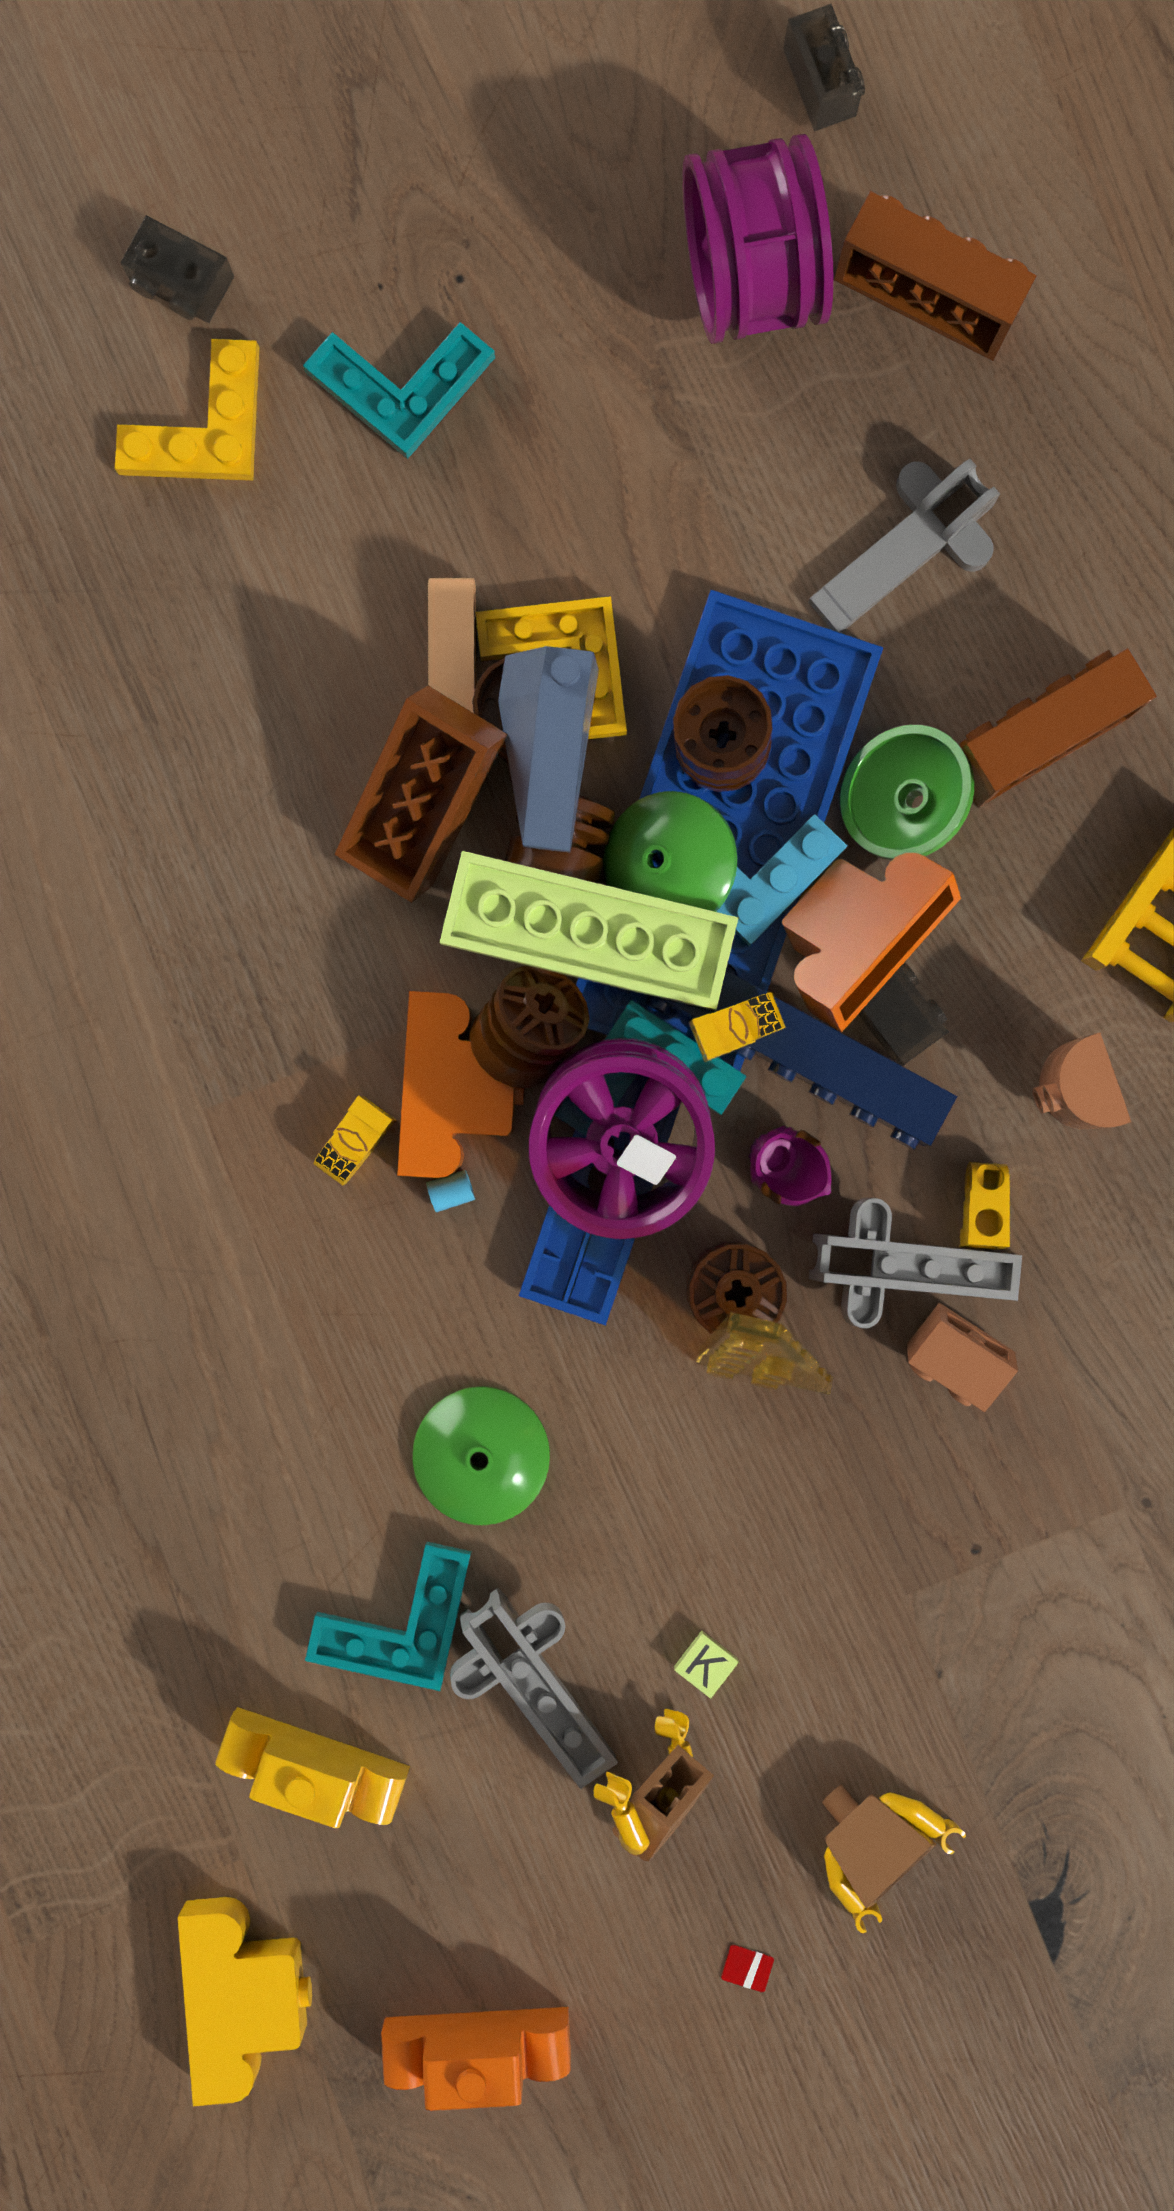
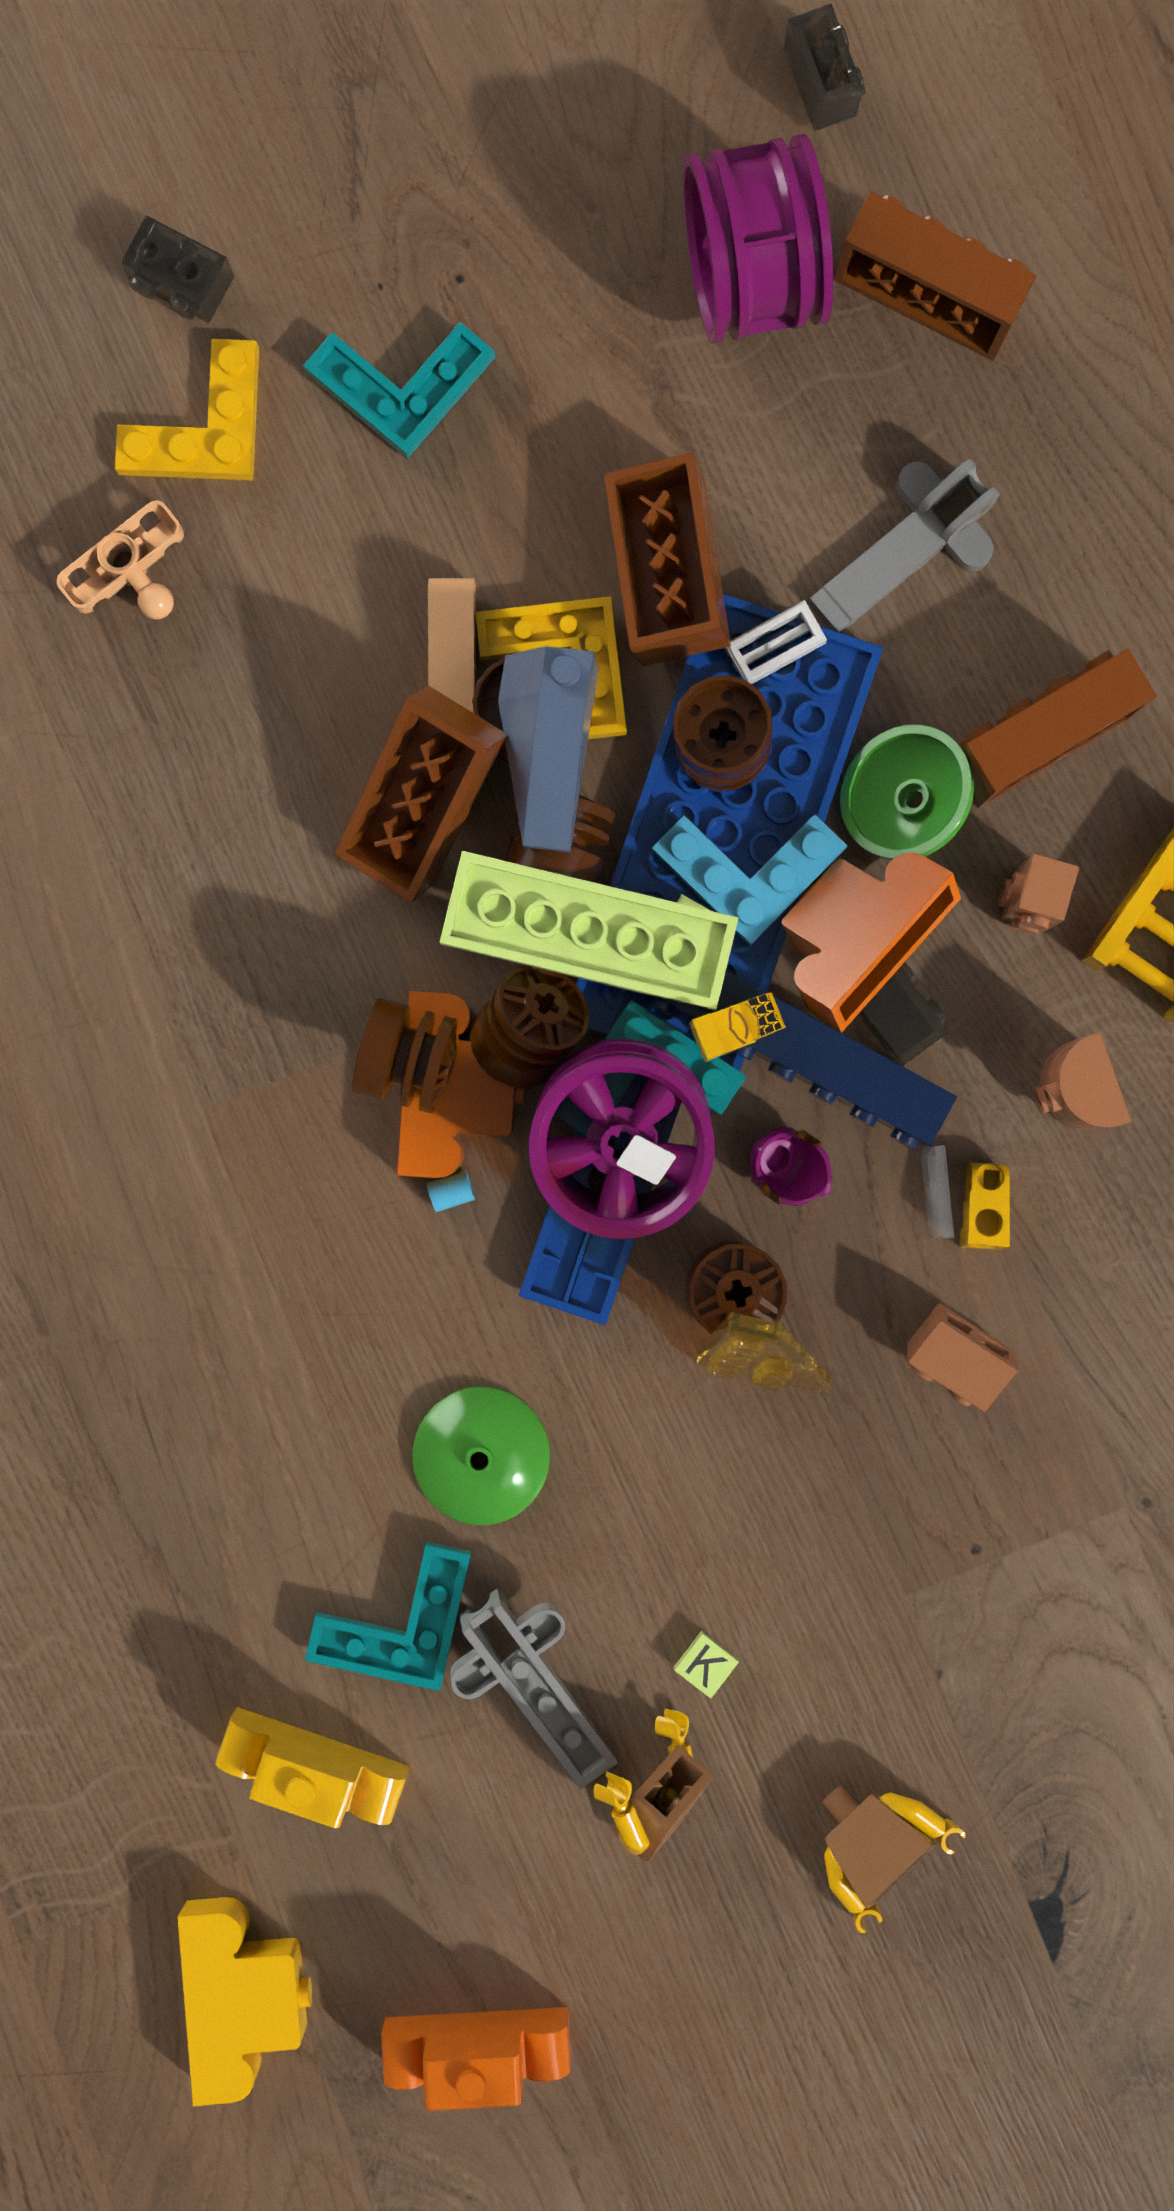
(146, 548): none -> light nougat piece
(353, 1140): yellow leg -> none
(404, 1055): none -> reddish brown wheel
(667, 559): none -> dark orange brick
(695, 847): bright green dish -> none
(747, 1968): red sticker -> none
(810, 625): none -> white tile
(909, 1266): light grey piece -> none
(936, 1192): none -> clear tile
(1037, 894): none -> nougat brick

